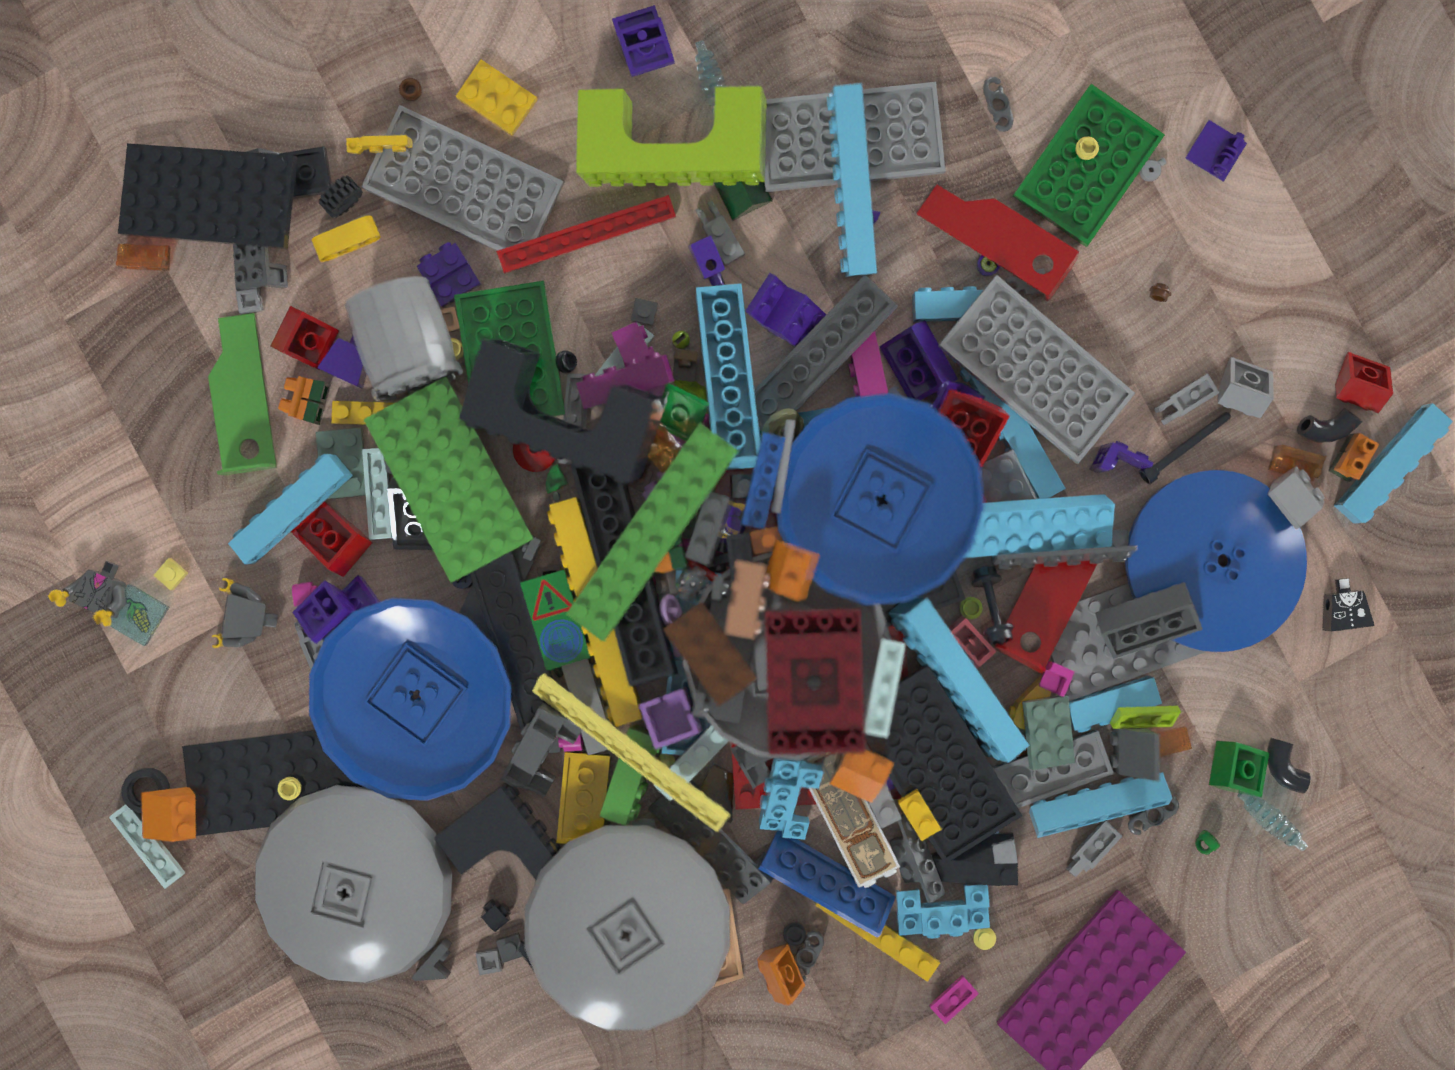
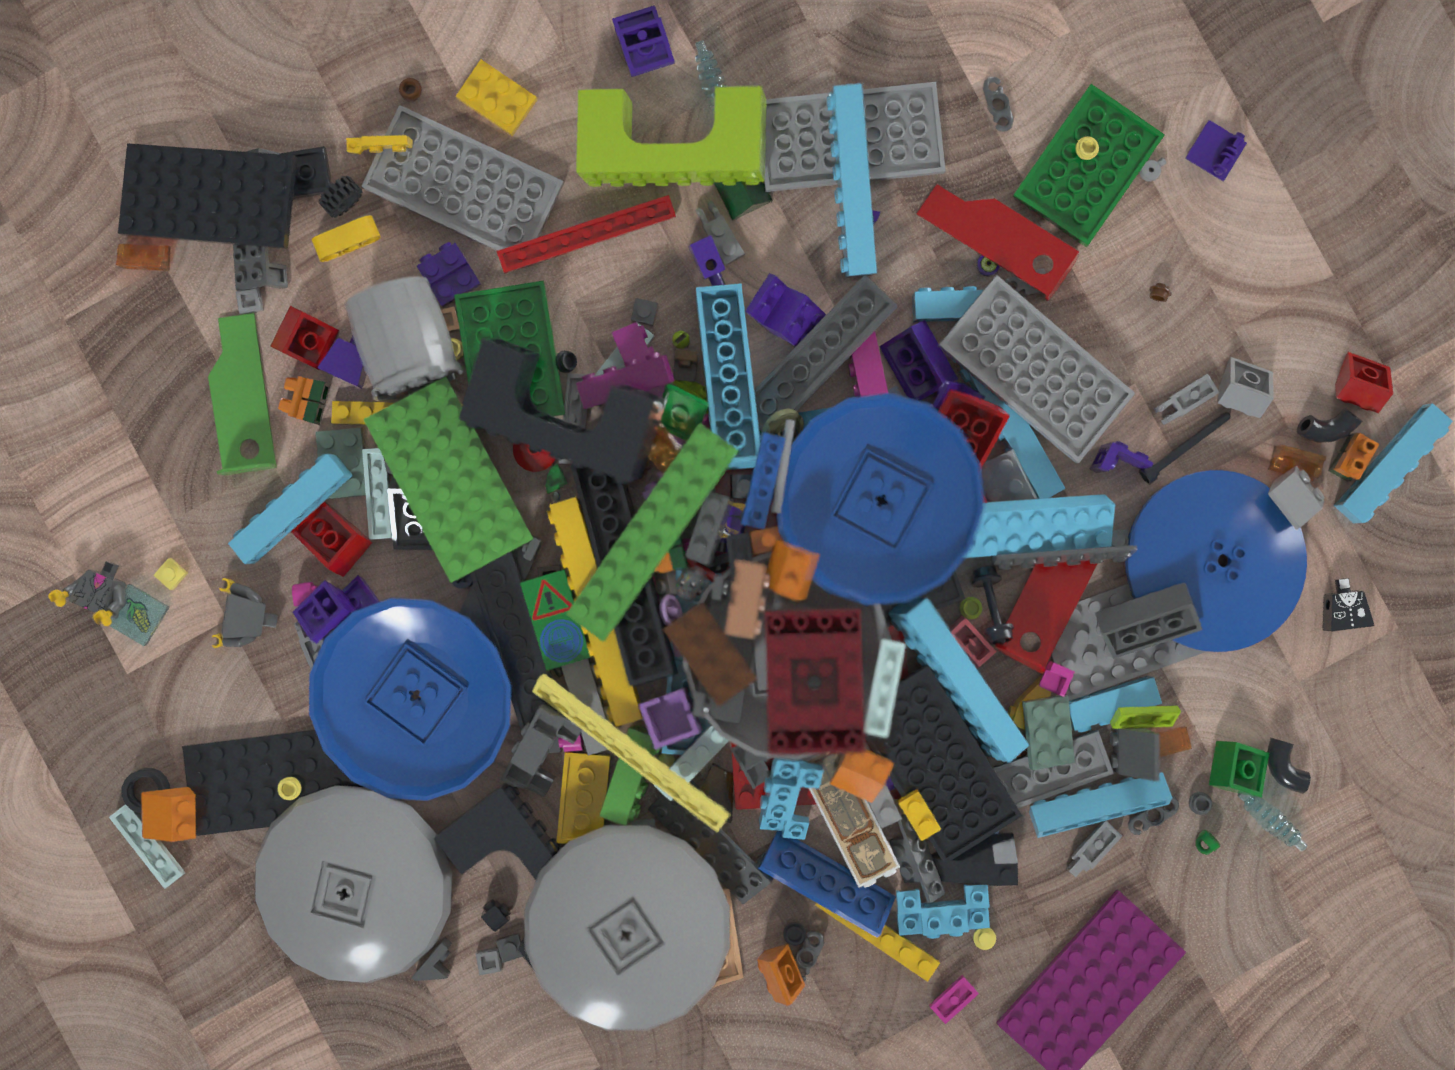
(1200, 803): none -> dark grey plate

